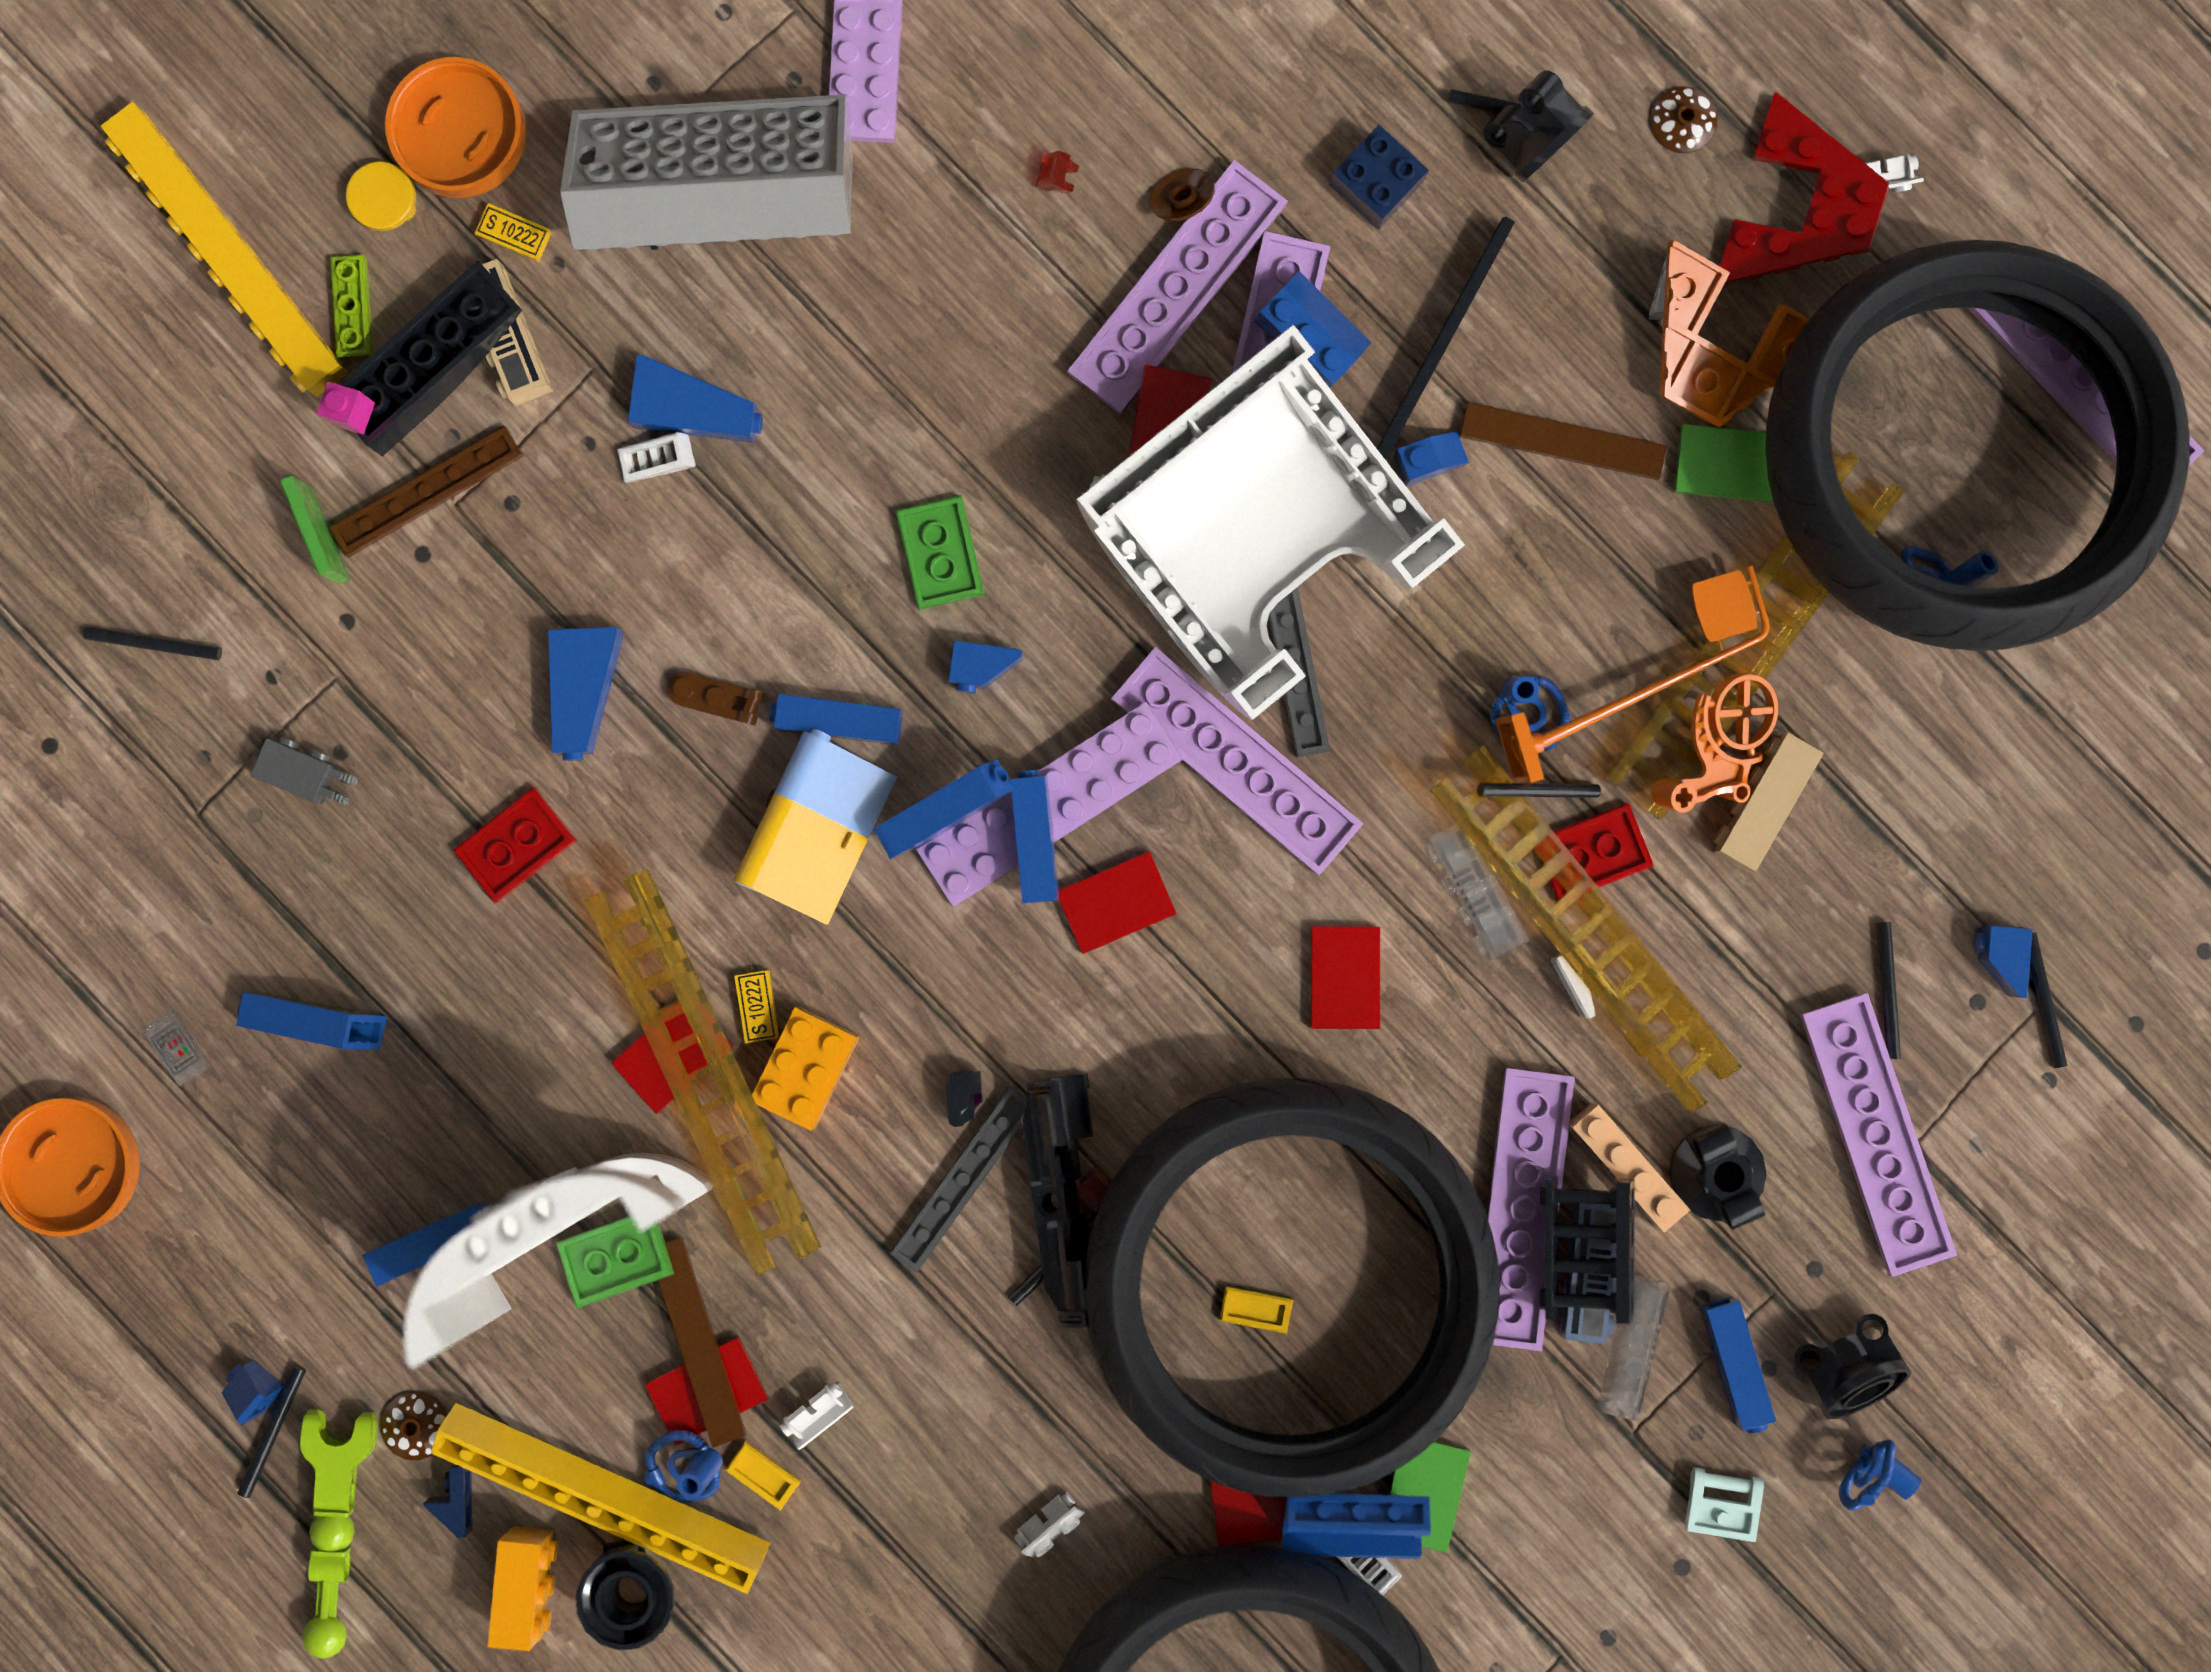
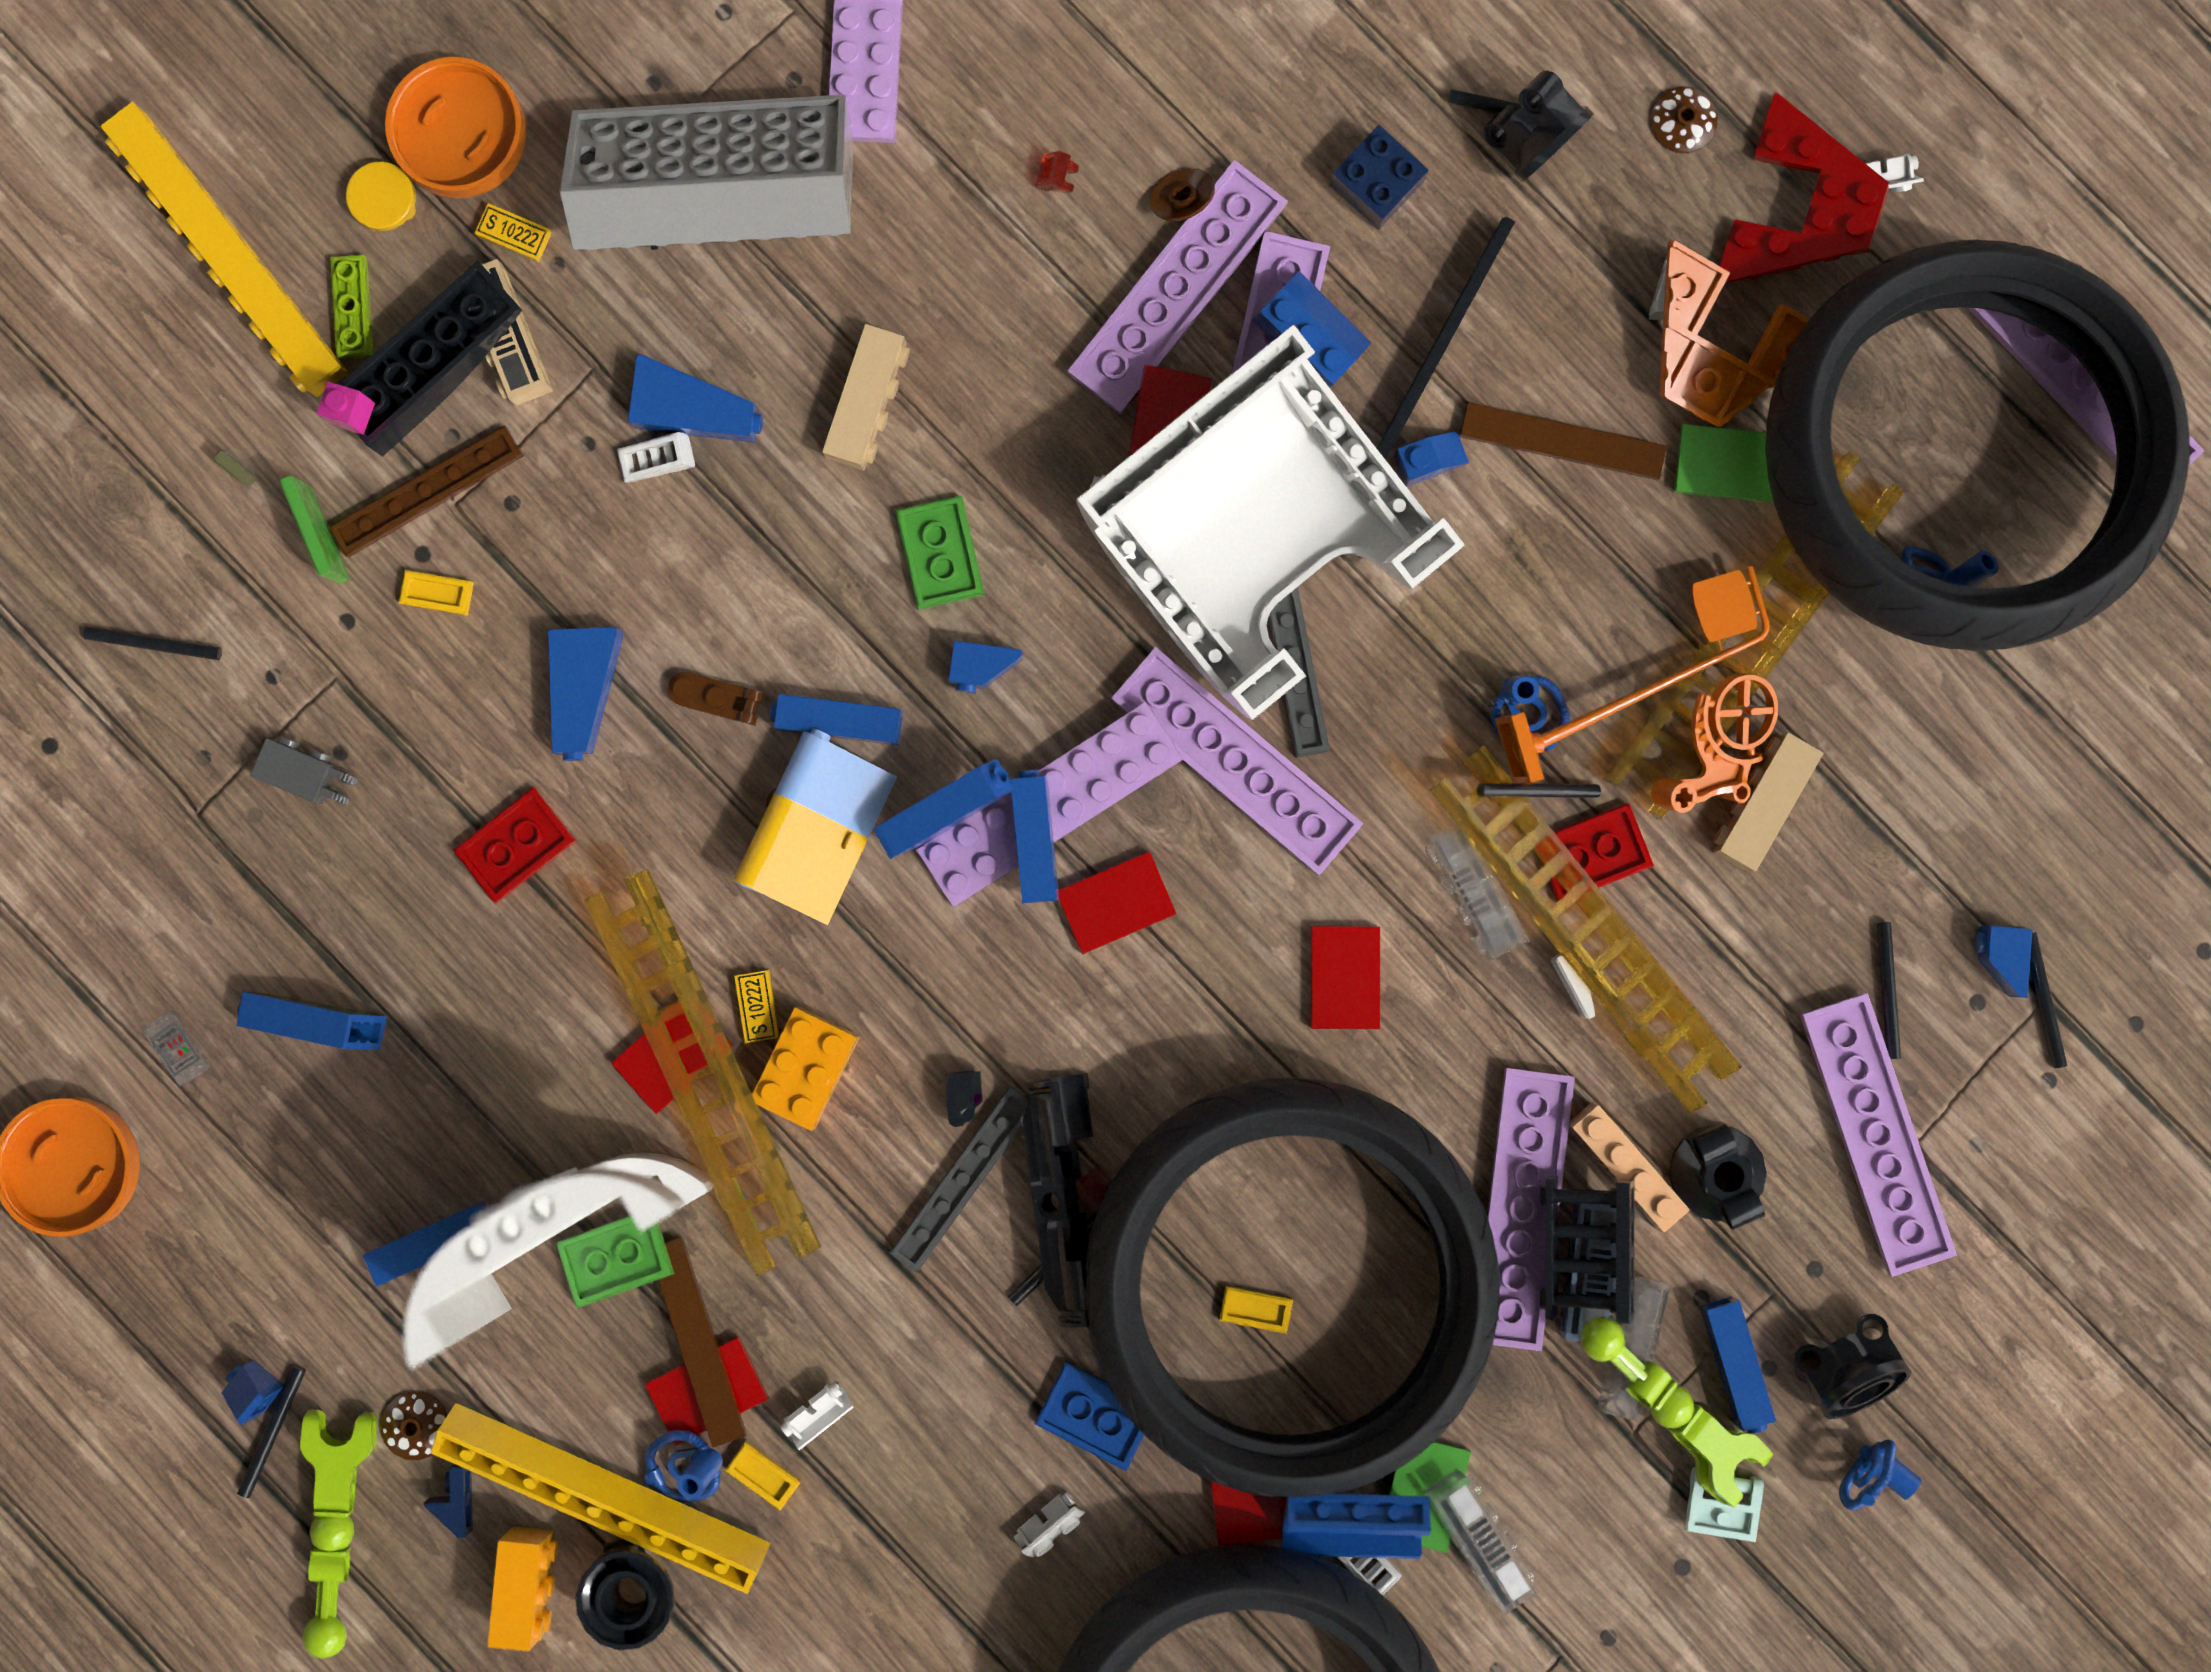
(235, 468): none -> olive tile
(436, 592): none -> yellow tile
(865, 397): none -> tan brick
(1090, 1417): none -> blue tile
(1481, 1541): none -> brick
(1671, 1406): none -> lime piece

